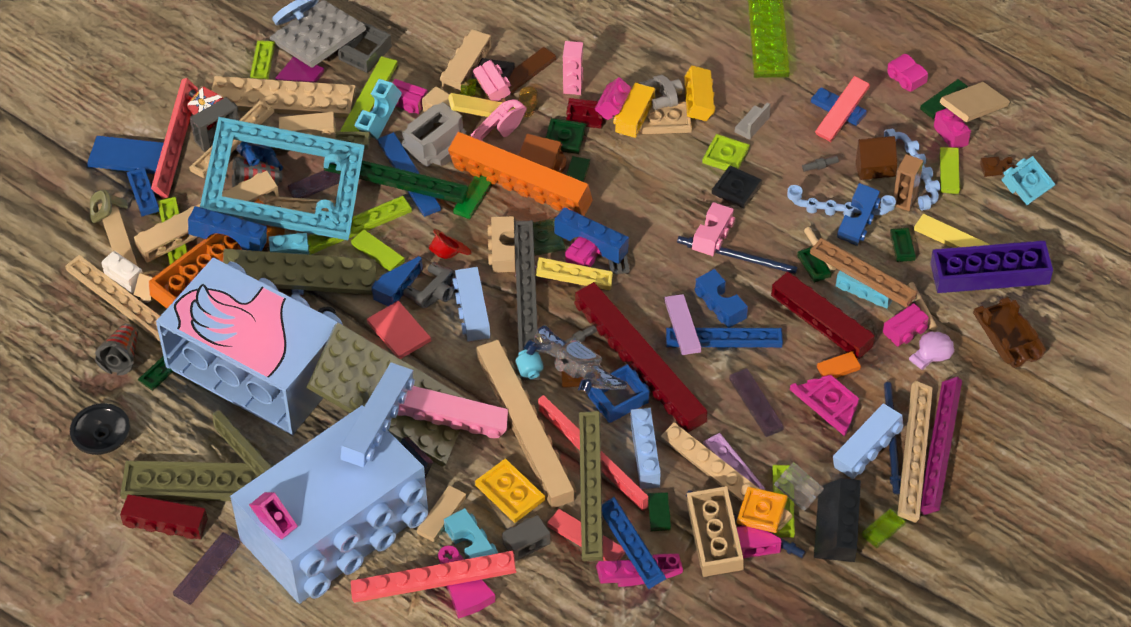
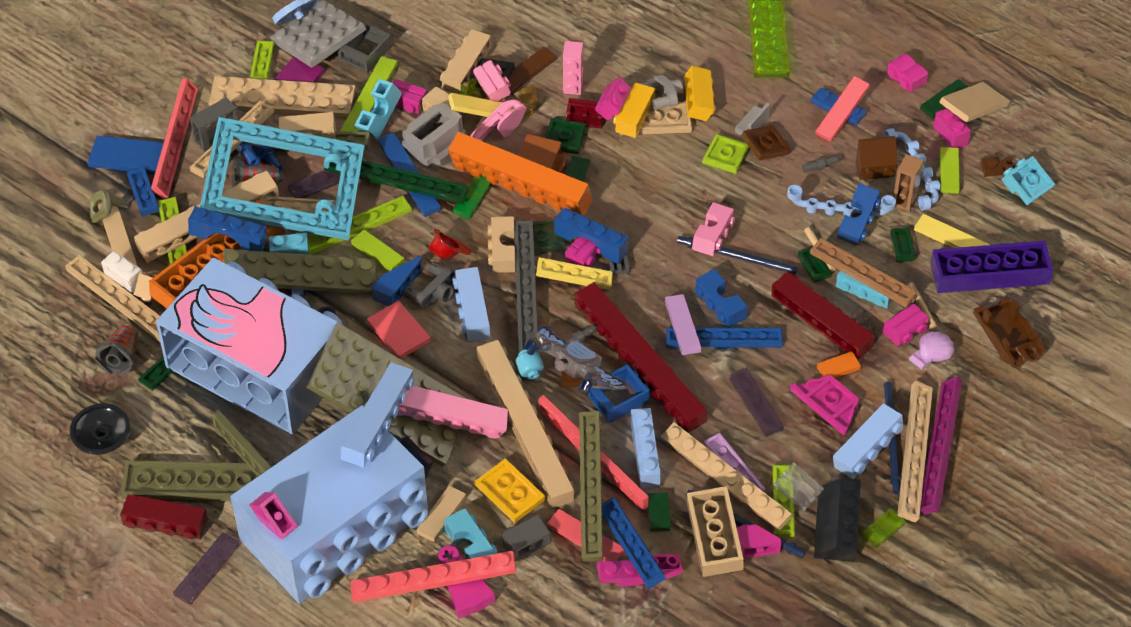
(201, 100): torso -> none
(736, 186): black plate -> none
(762, 509): light orange tile -> none
(766, 142): none -> reddish brown plate

